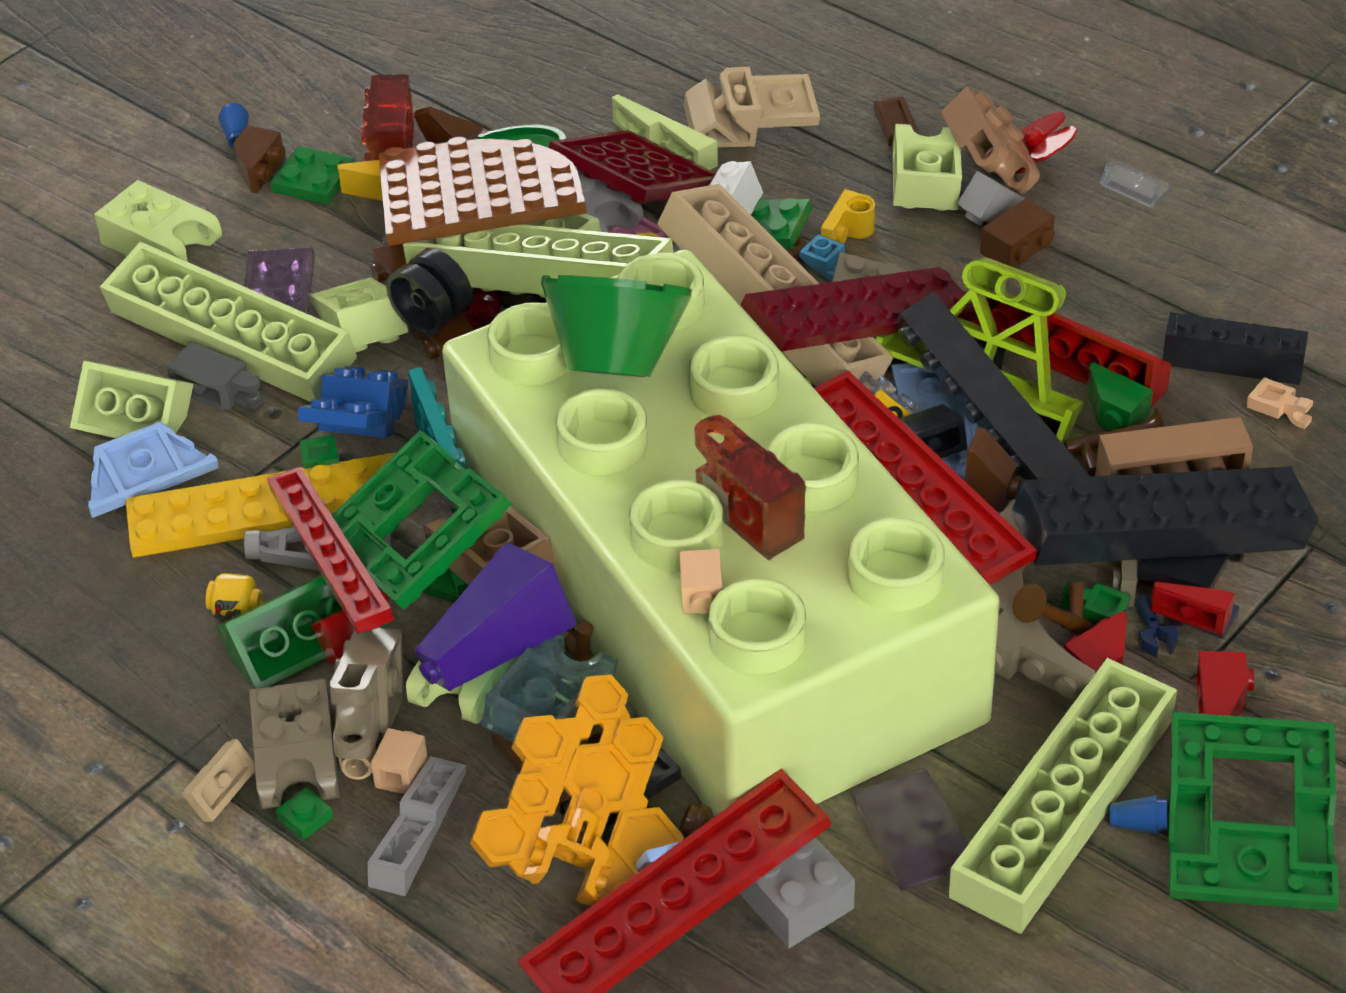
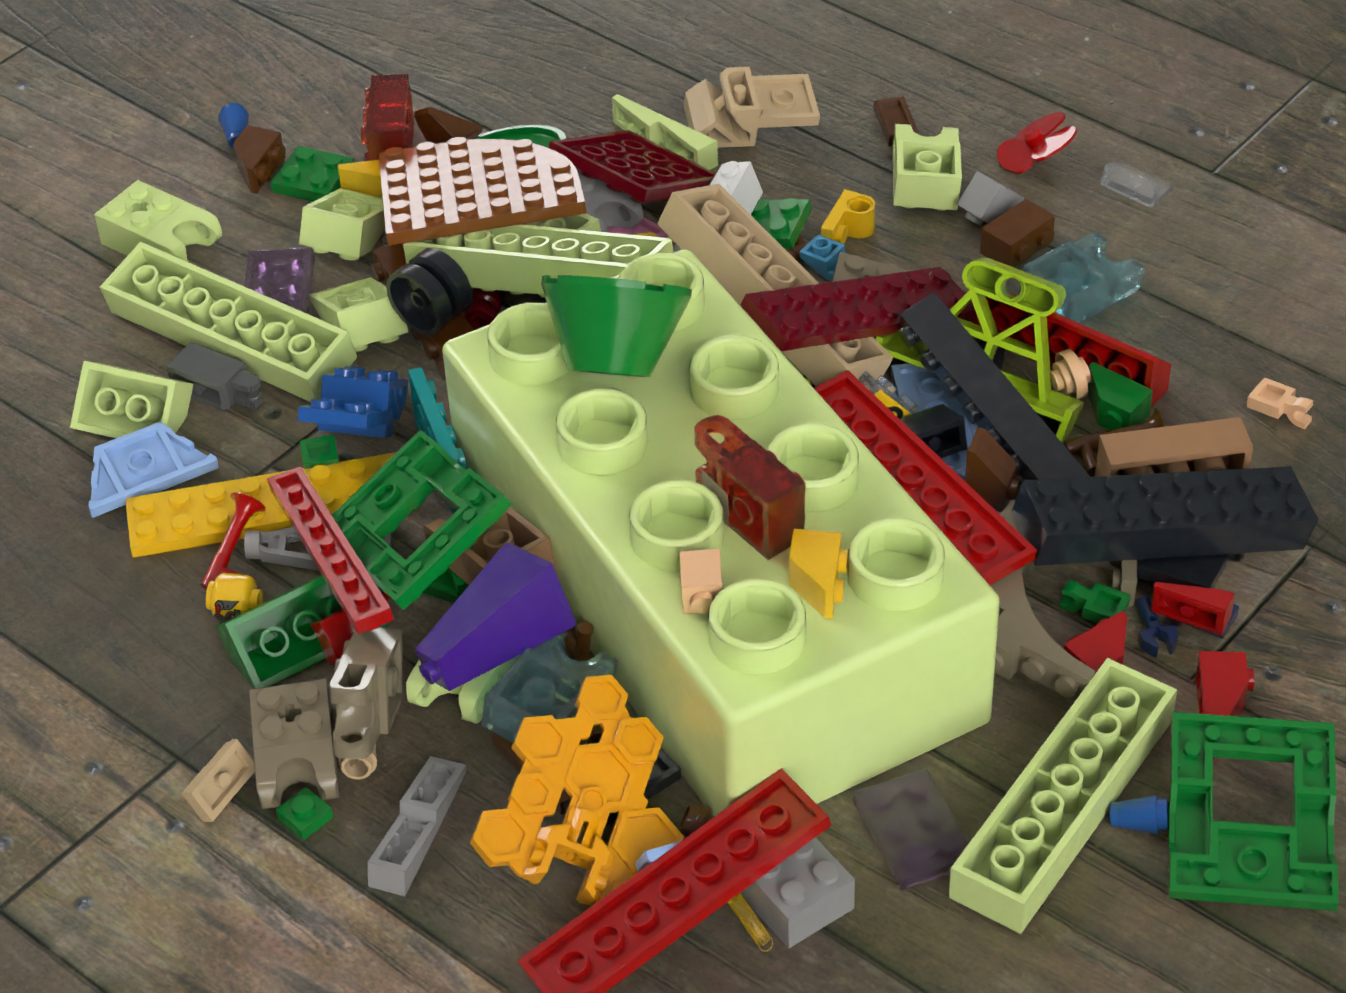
(244, 509): none -> red piece
(343, 223): none -> yellowish green slope
(398, 760): light nougat brick -> none
(731, 905): none -> yellow piece
(815, 568): none -> yellow slope
(990, 138): medium nougat brick -> none
(1032, 603): reddish brown piece -> none
(1070, 374): none -> light nougat plate
(1087, 276): none -> clear light blue brick
(1235, 348): black brick -> none

